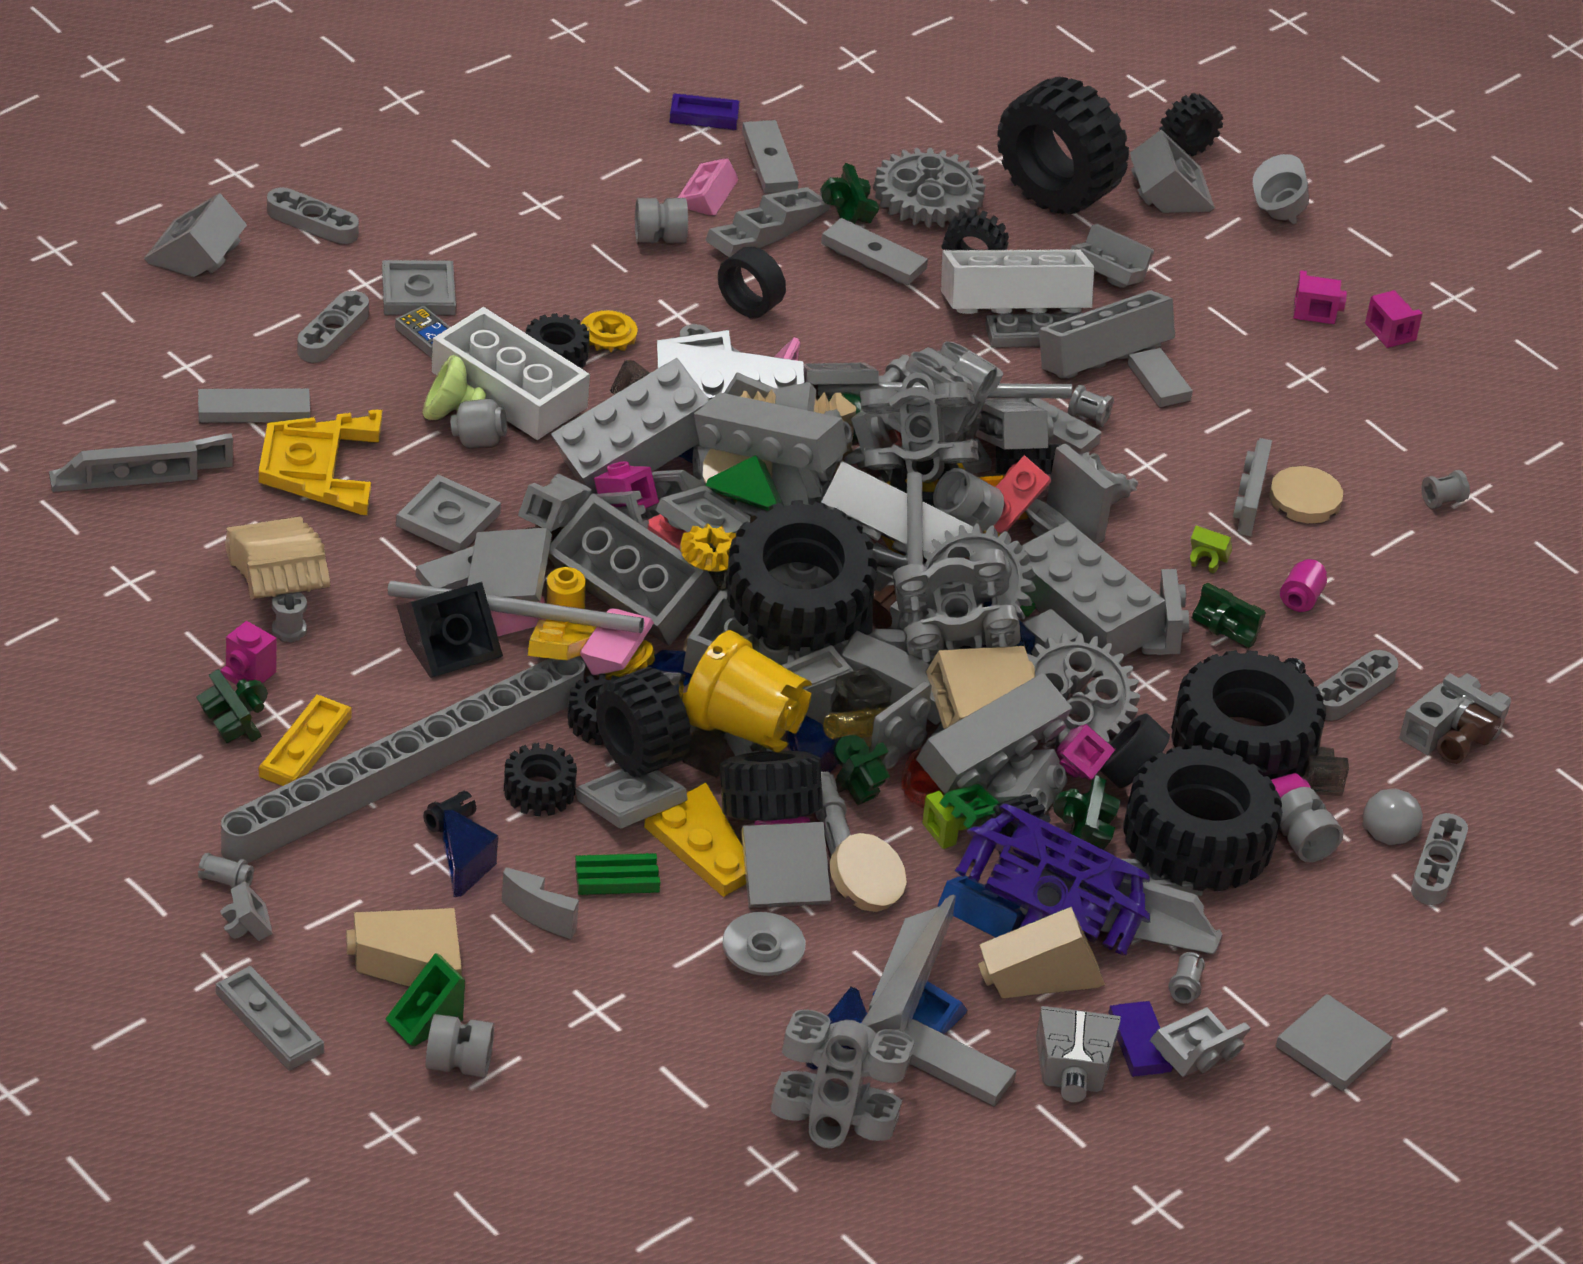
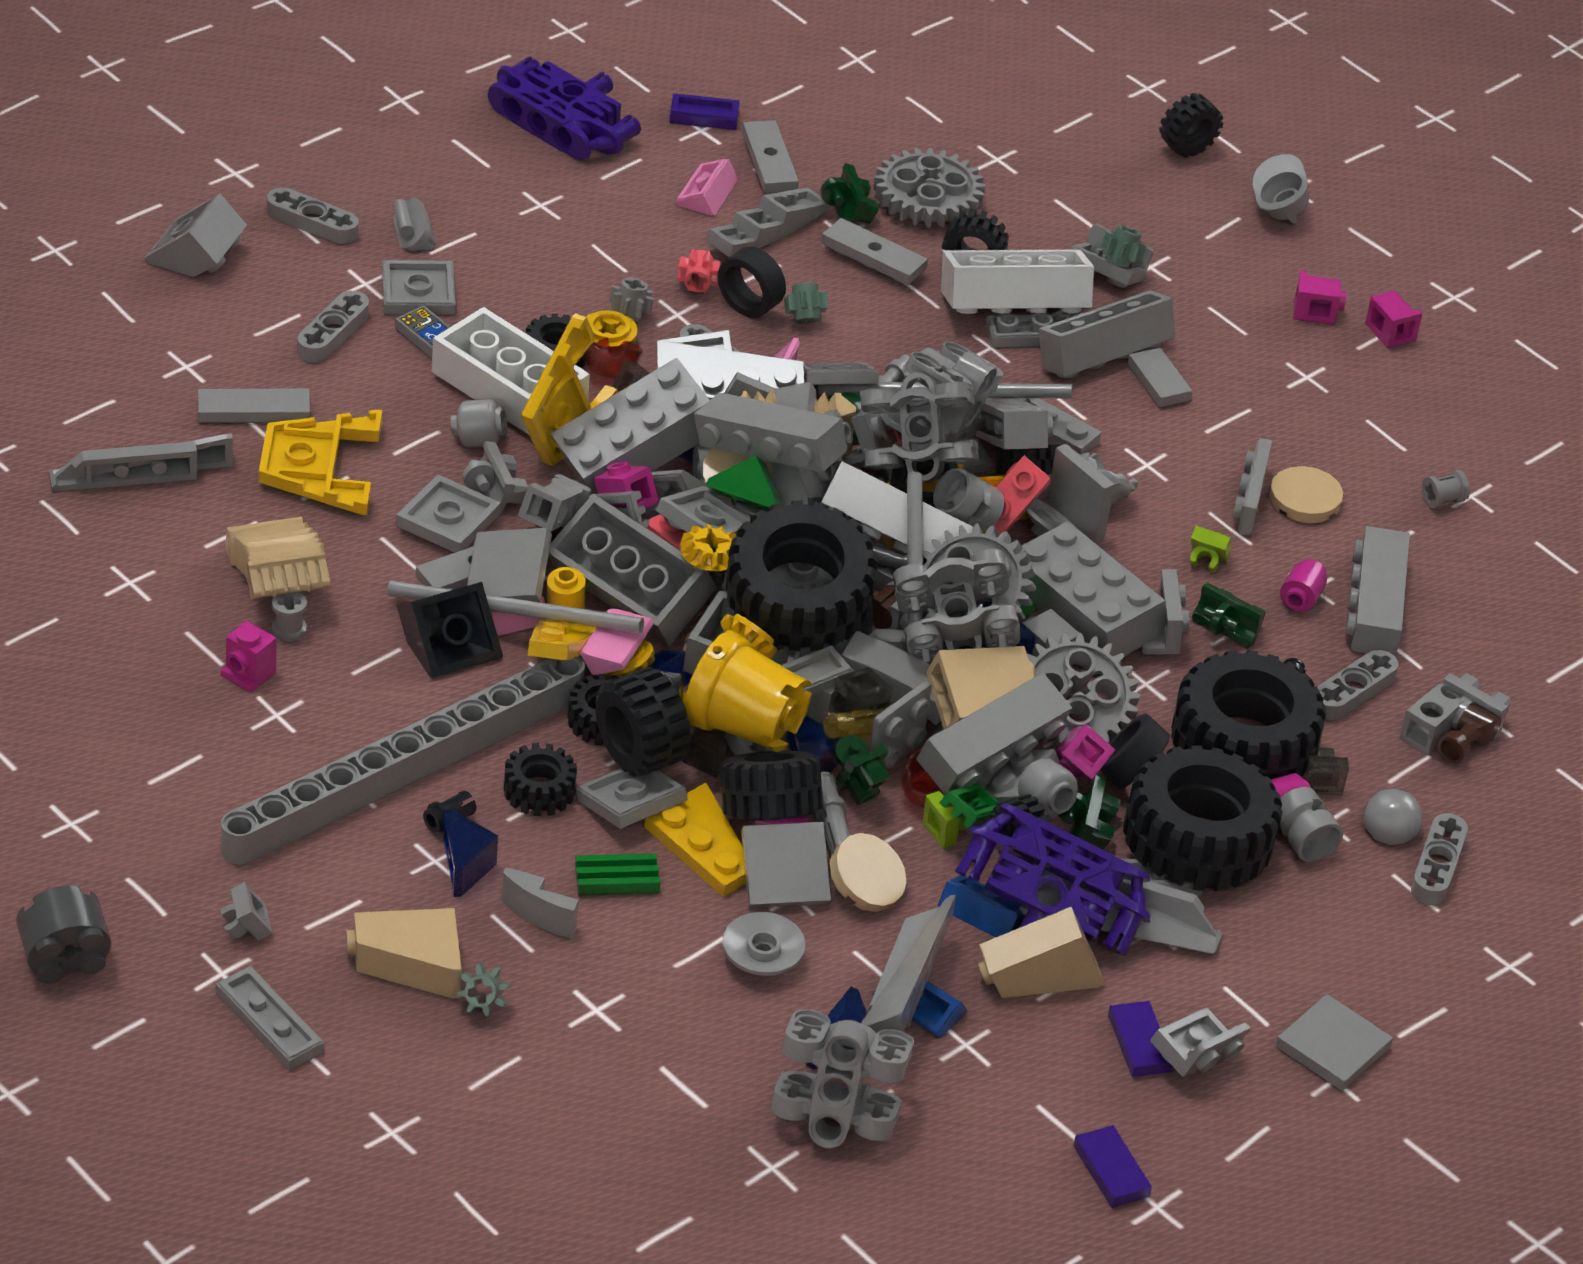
(64, 933): none -> dark grey brick
(225, 870): light grey pin -> none
(248, 697): dark green hips -> none
(305, 741): yellow tile -> none
(413, 225): none -> light grey piece
(434, 991): green slope -> none
(449, 390): yellowish green hair -> none
(460, 1045): light grey wheel -> none
(480, 999): none -> sand green gear
(495, 476): none -> light grey hips
(559, 394): none -> yellow wing
(562, 108): none -> dark purple piece
(609, 360): none -> clear red hair
(632, 298): none -> light grey gear
(661, 220): light grey wheel -> none
(698, 271): none -> coral gear
(760, 639): none -> yellow gear
(806, 302): none -> sand green gear
(959, 1064): light grey tile -> none
(1050, 784): none -> light grey head
(1075, 1049): light grey torso -> none
(1087, 130): black tyre -> none
(1091, 405): light grey bush -> none
(1112, 1166): none -> dark purple tile
(1123, 246): none -> sand green gear
(1169, 177): light grey slope -> none
(1185, 984): light grey pin -> none
(1378, 590): none -> light grey brick

